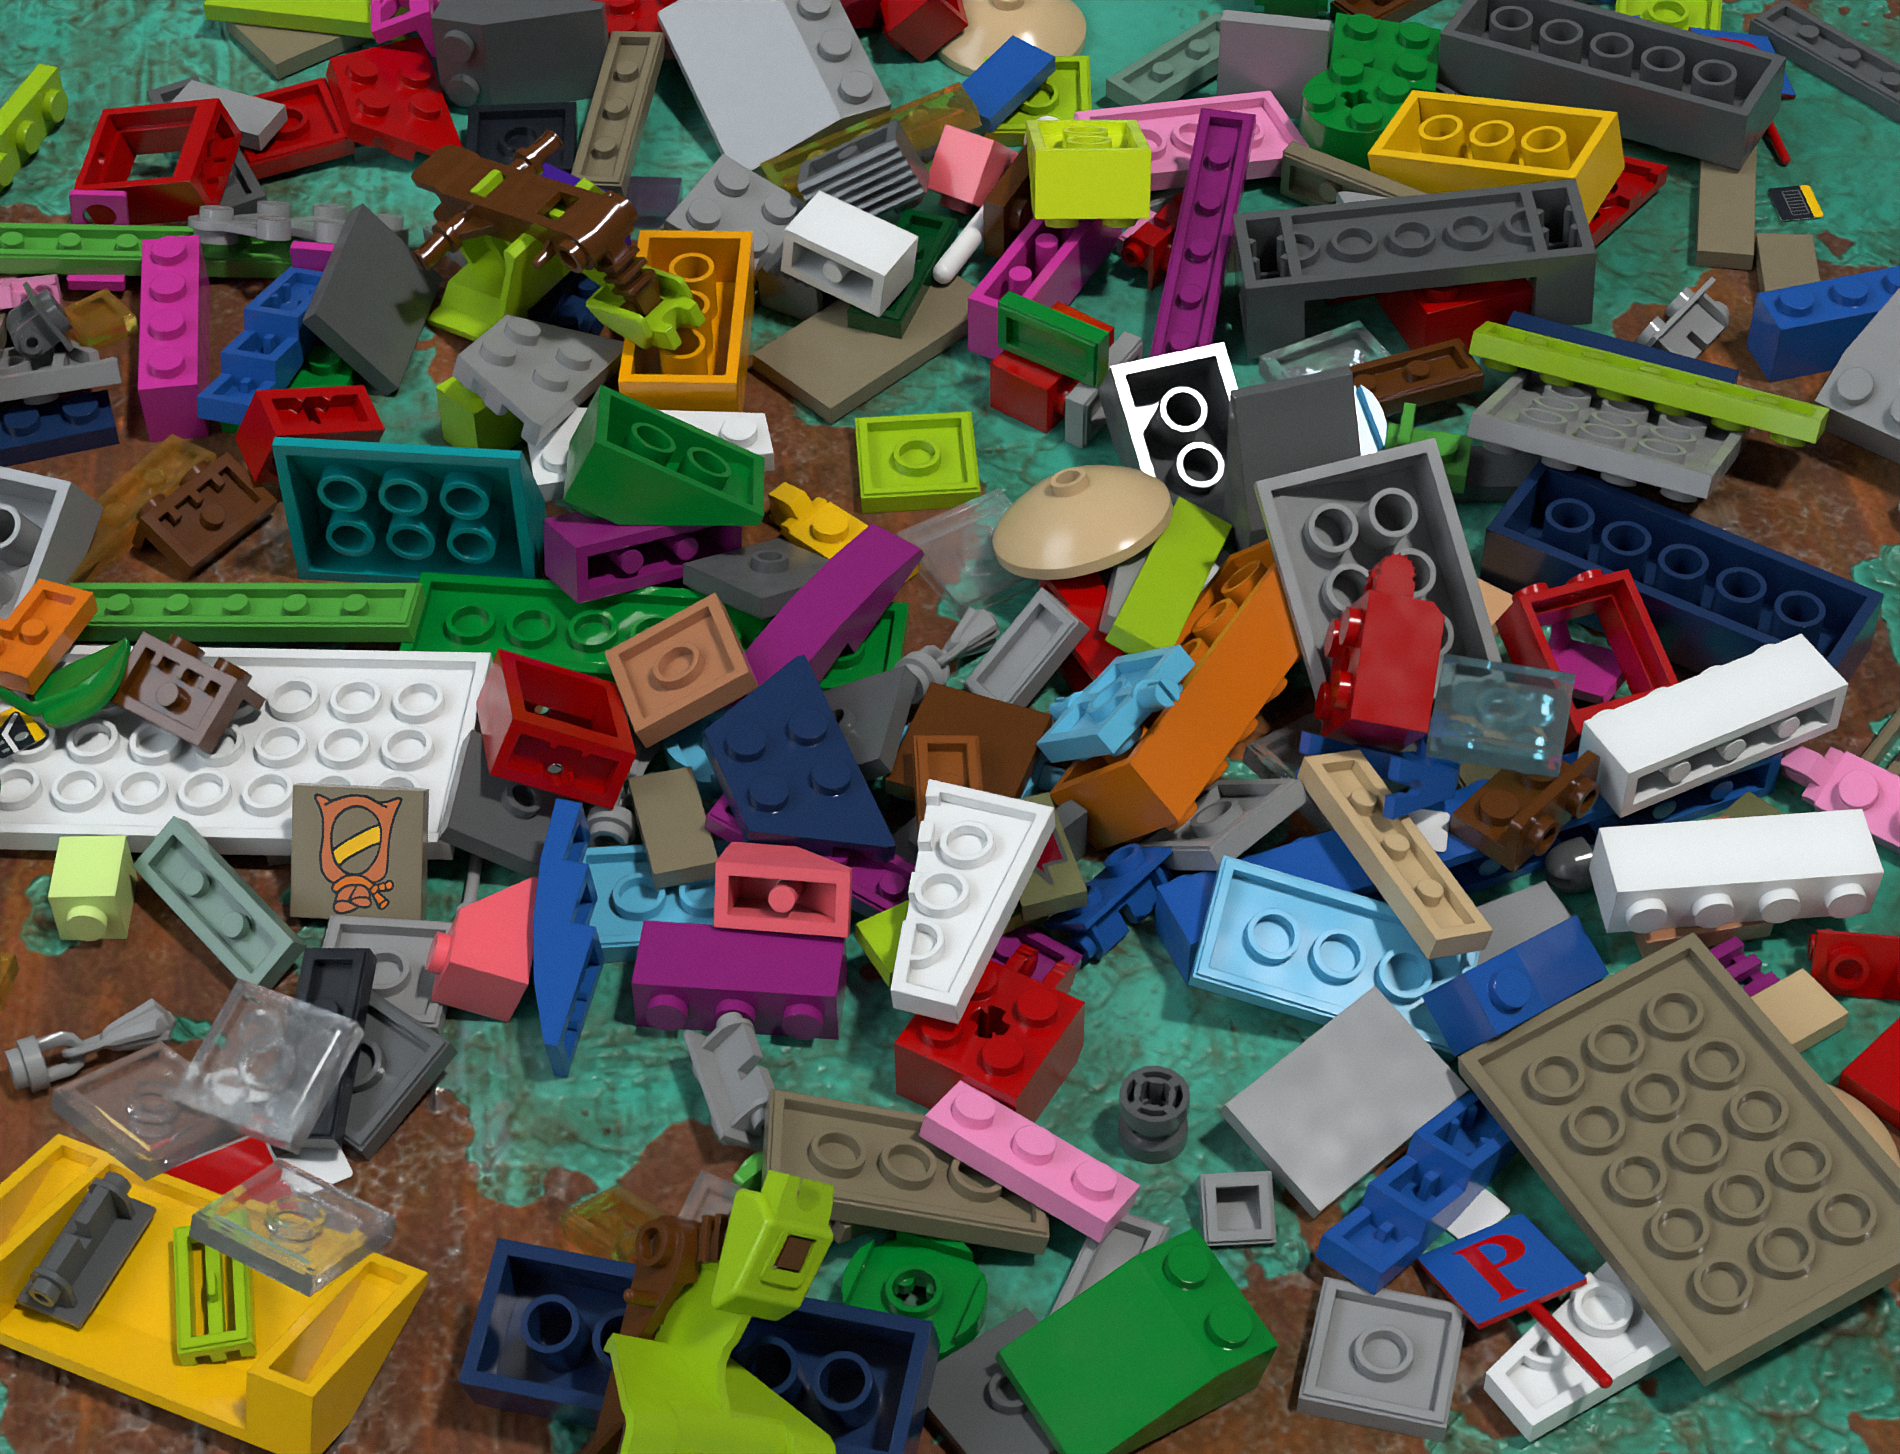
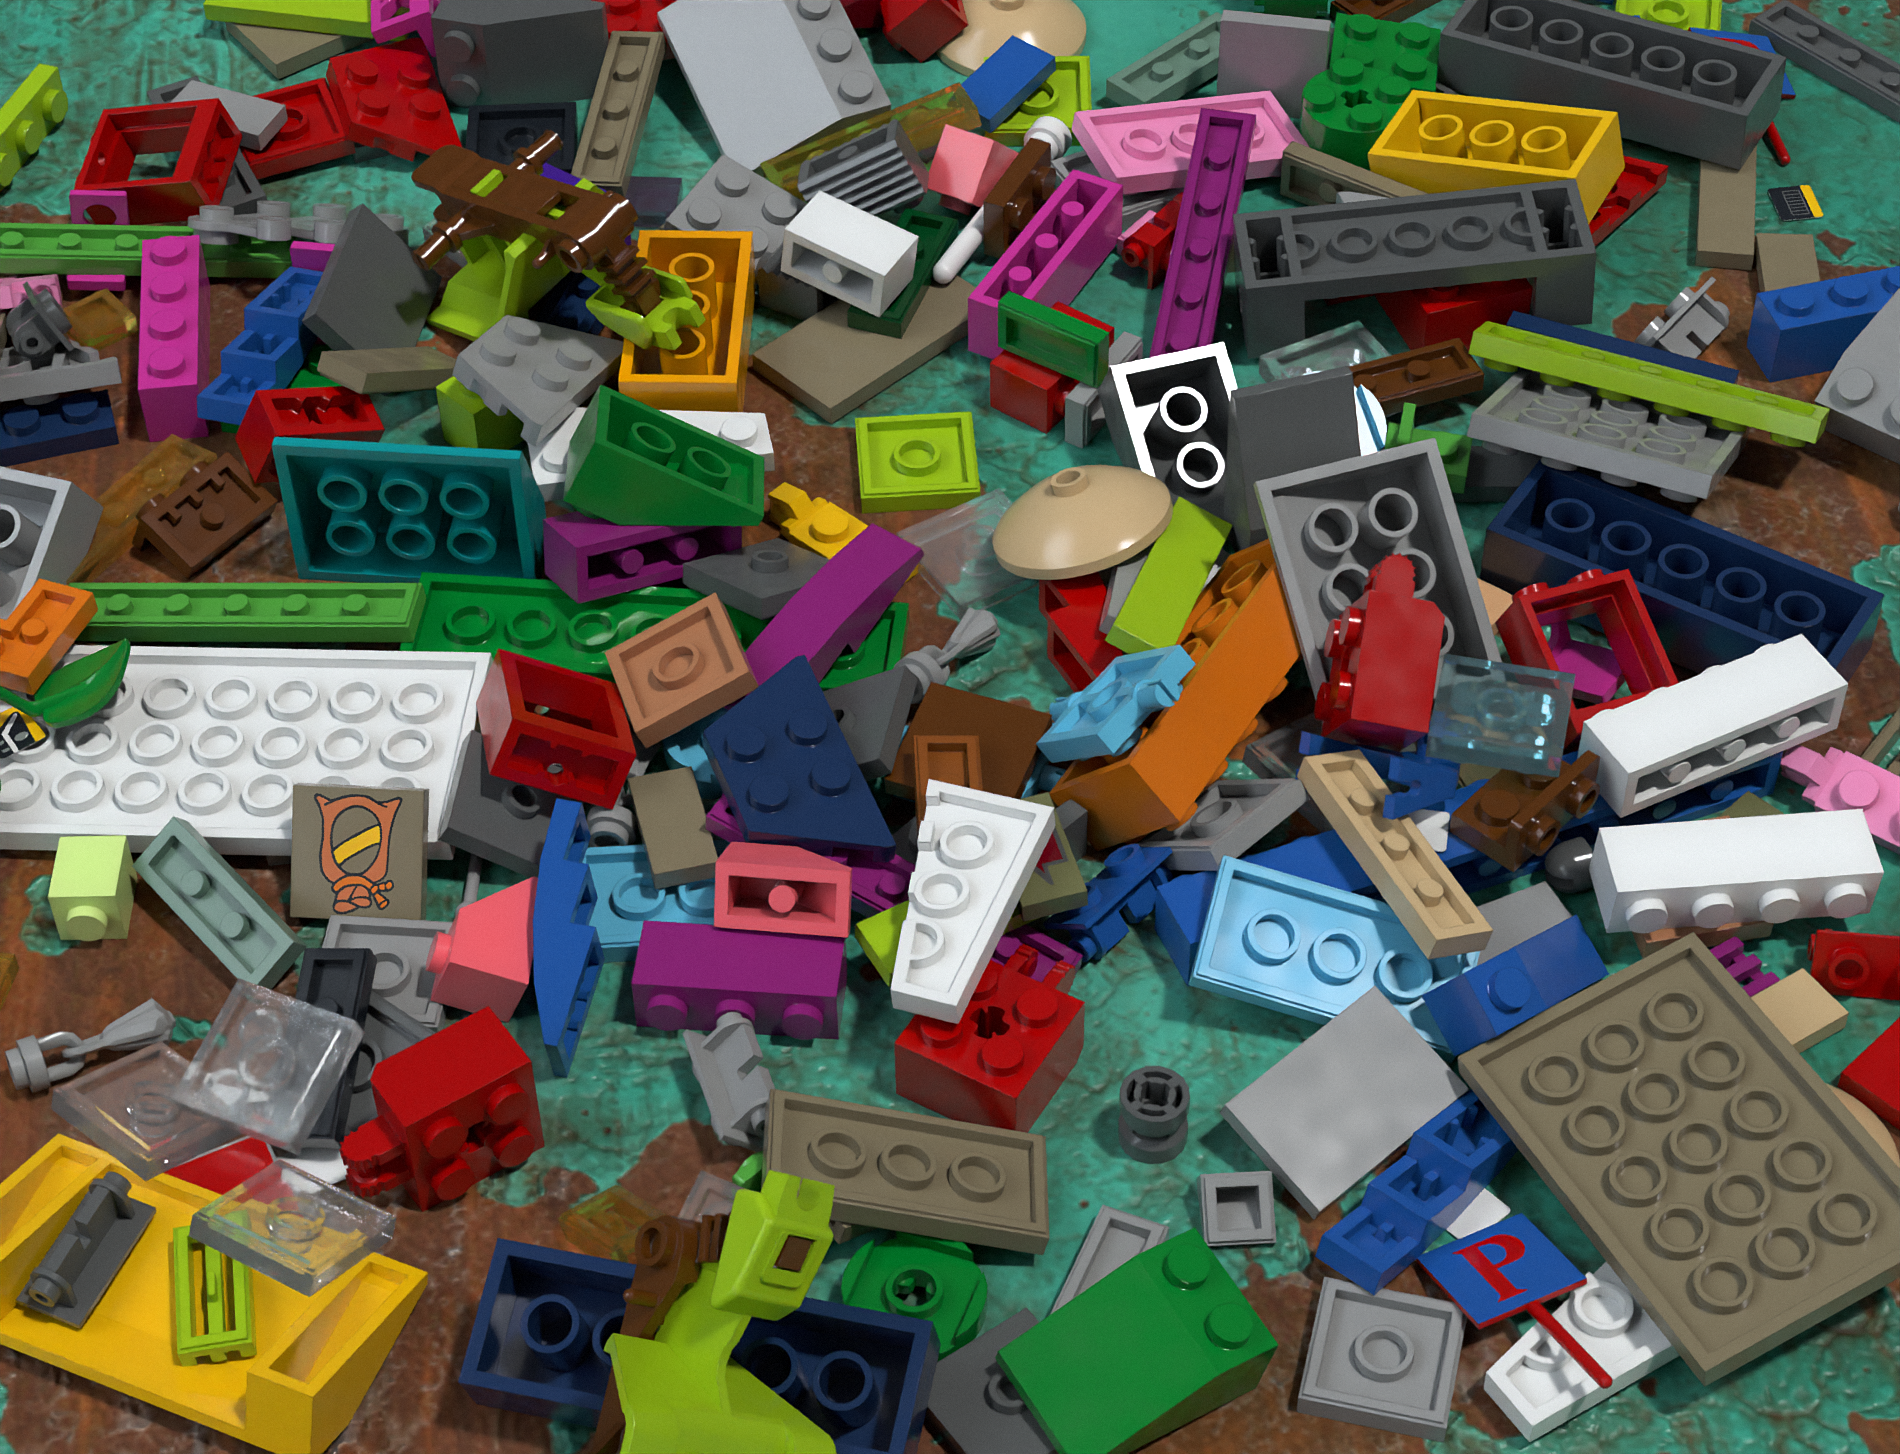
(181, 692): bracket -> none
(387, 369): none -> dark tan tile
(446, 1114): none -> red hinge
(1028, 651): light grey tile -> none
(1029, 1161): bright pink plate -> none
(1088, 172): neon yellow slope -> none

